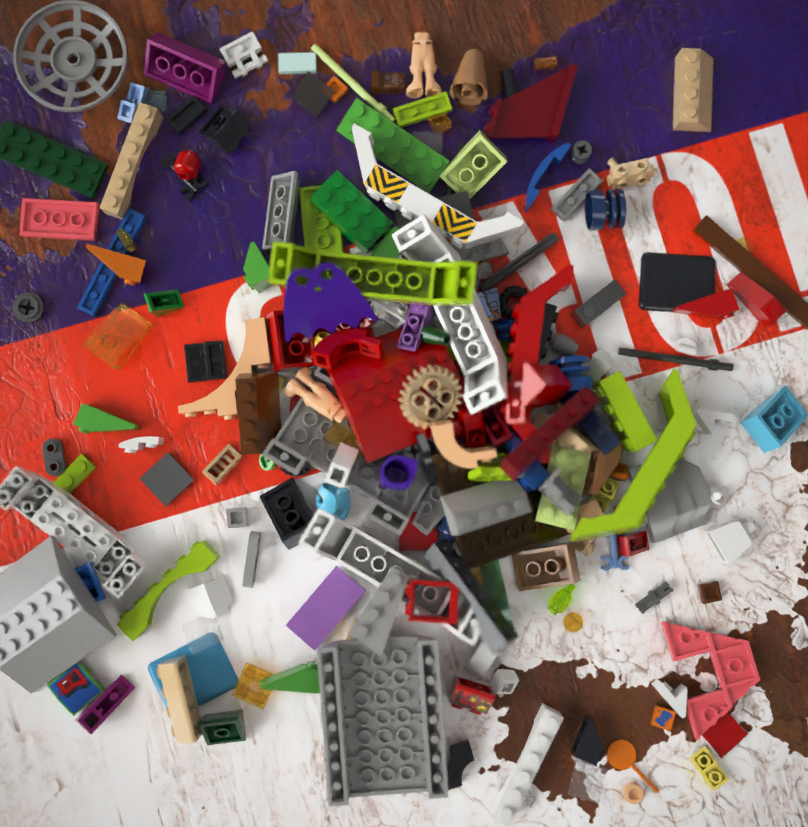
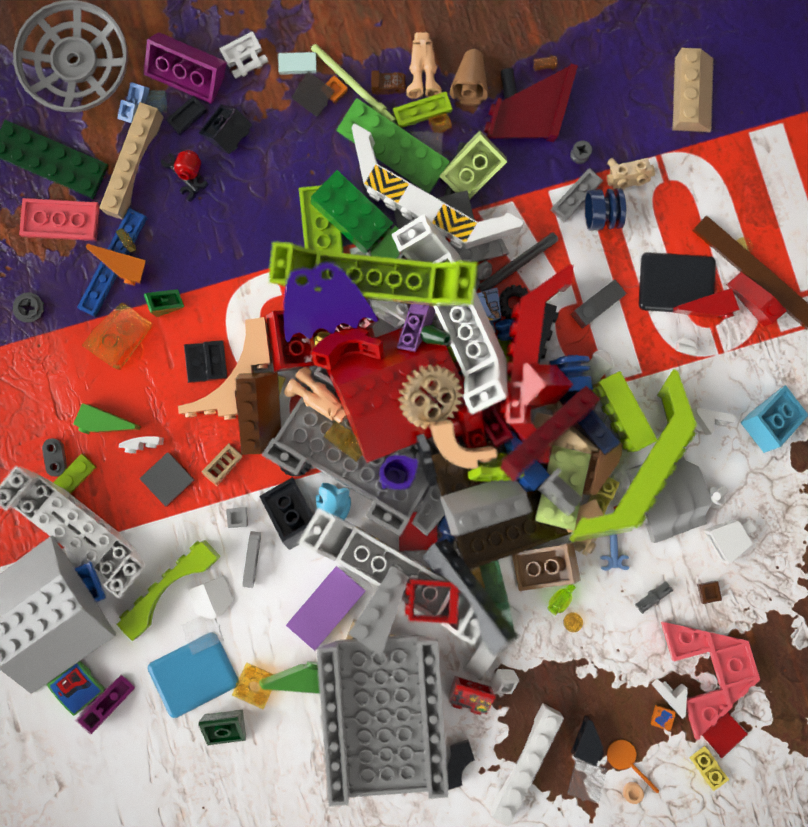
(180, 698): tan slope -> none
(256, 270): bright green slope -> none
(266, 464): bright green tile -> none
(281, 209): light grey slope -> none
(341, 465): white slope -> none
(554, 157): blue slope -> none
(563, 345): light grey brick -> none
(620, 472): orange slope -> none
(633, 543): red slope -> none
(711, 364): pearl dark grey bar -> none

